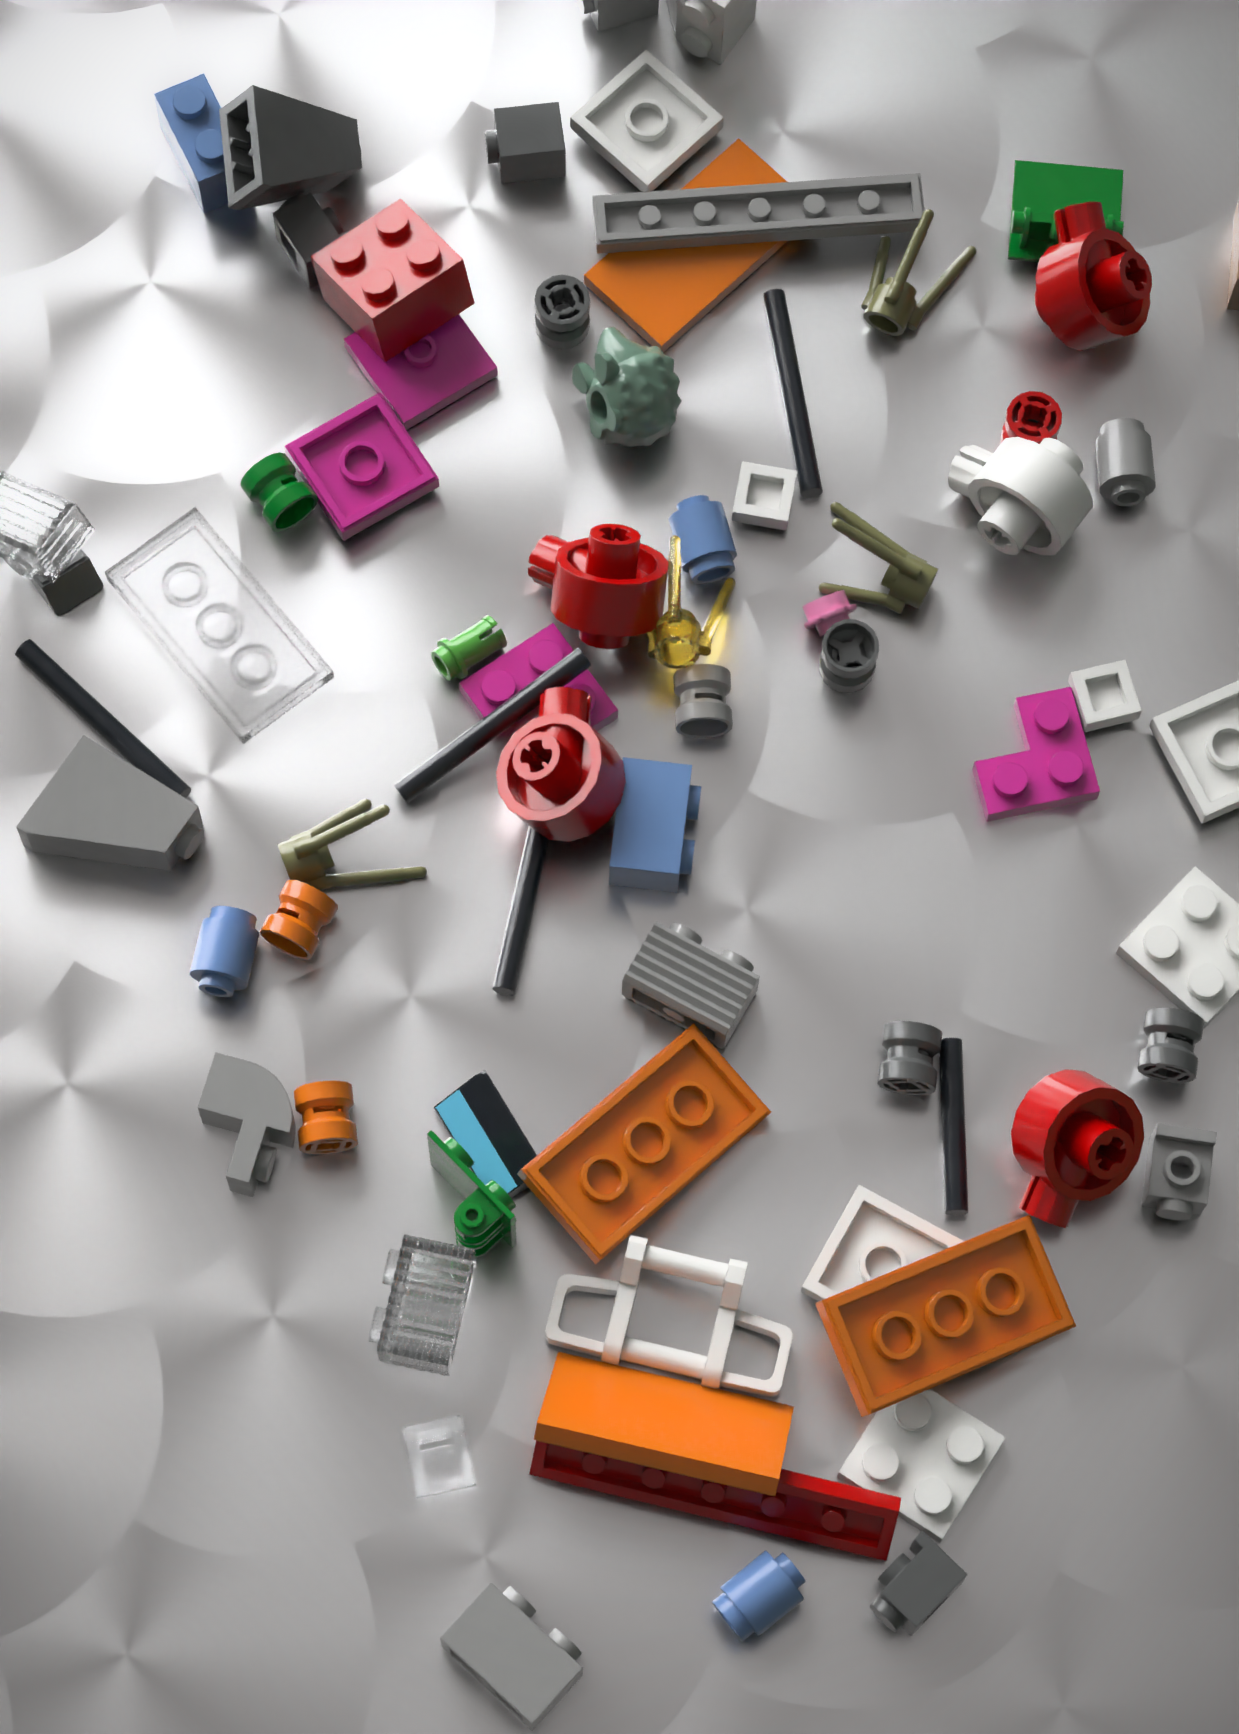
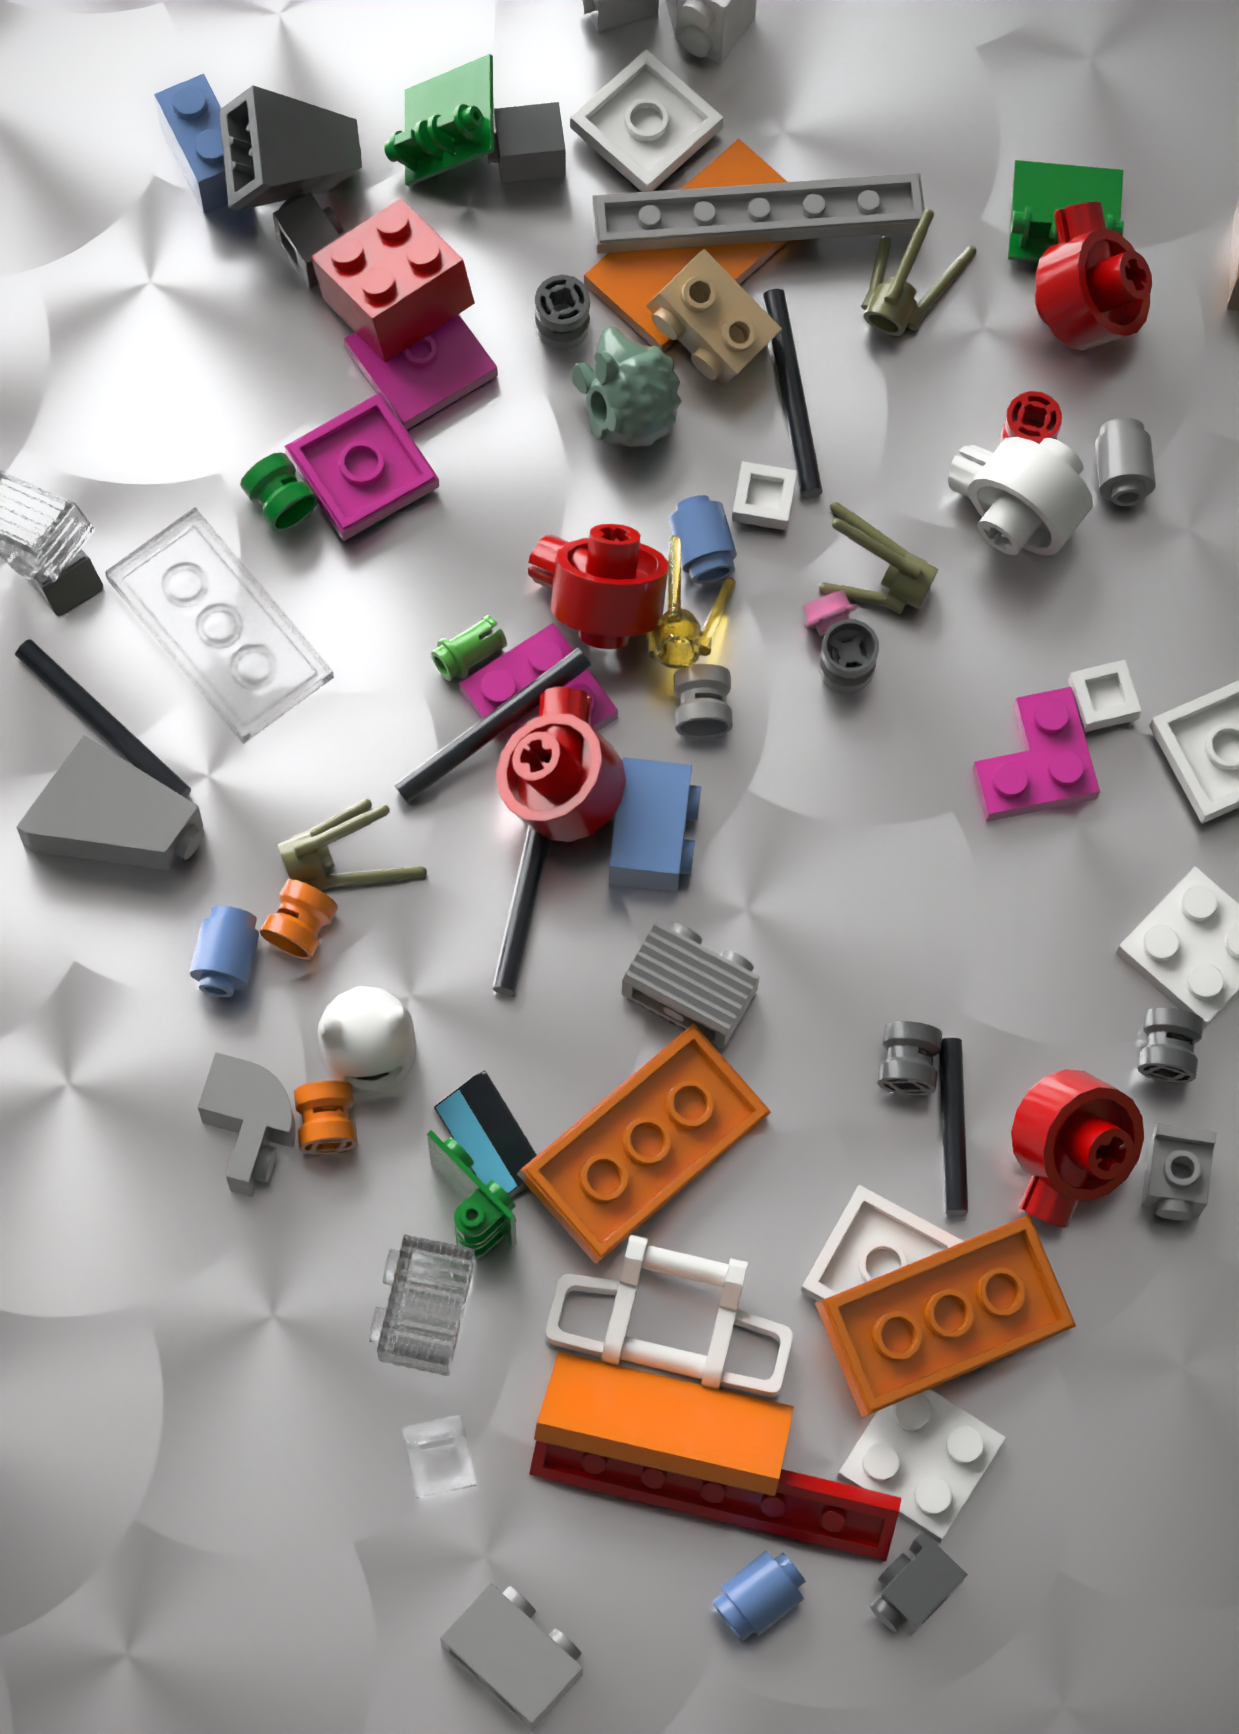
(367, 1035): none -> white piece
(446, 121): none -> green hinge
(712, 318): none -> tan brick

